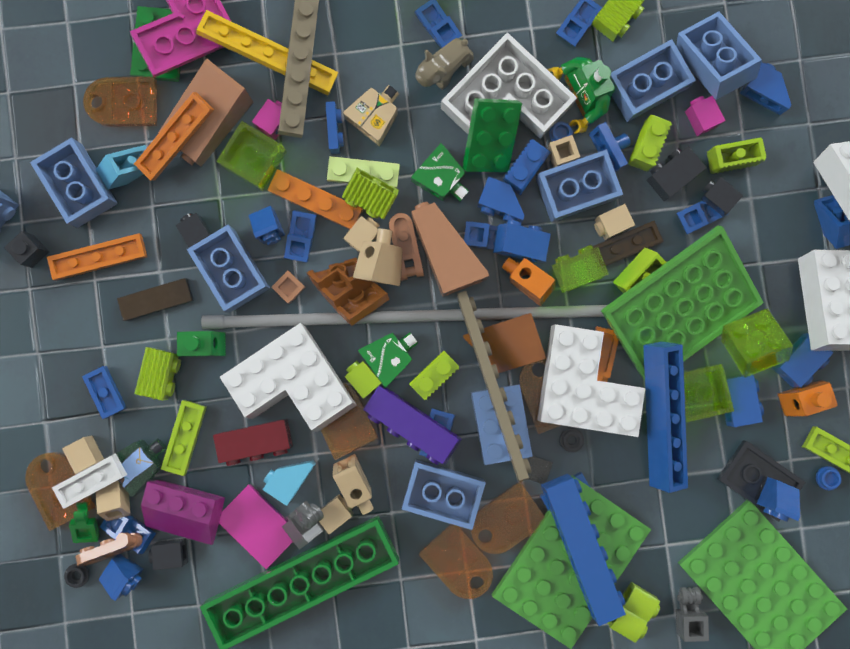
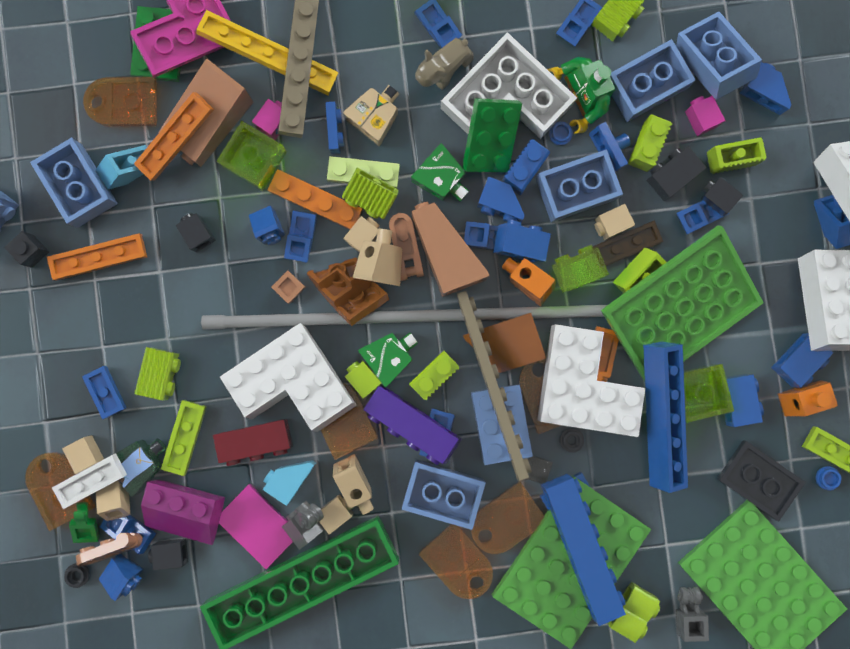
(155, 299): dark brown tile -> none
(201, 343): green torso -> none
(228, 269): medium blue brick -> none
(563, 151): tan brick -> none
(756, 342): clear neon green brick -> none
(780, 500): blue slope -> none

